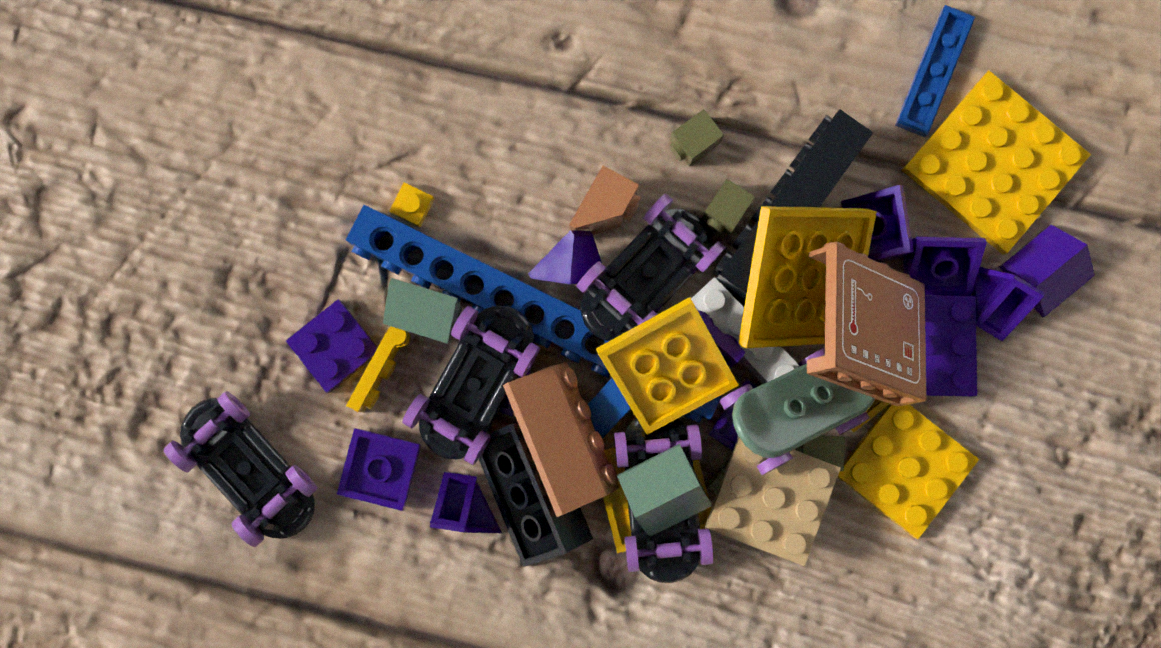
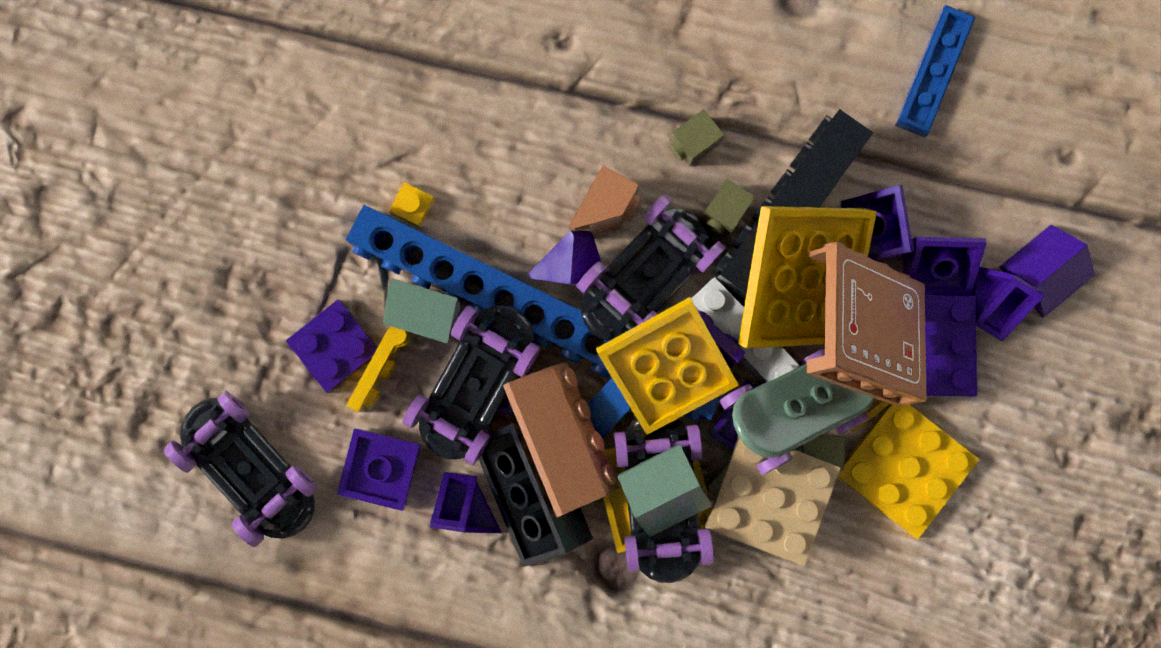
(996, 162): yellow plate -> none

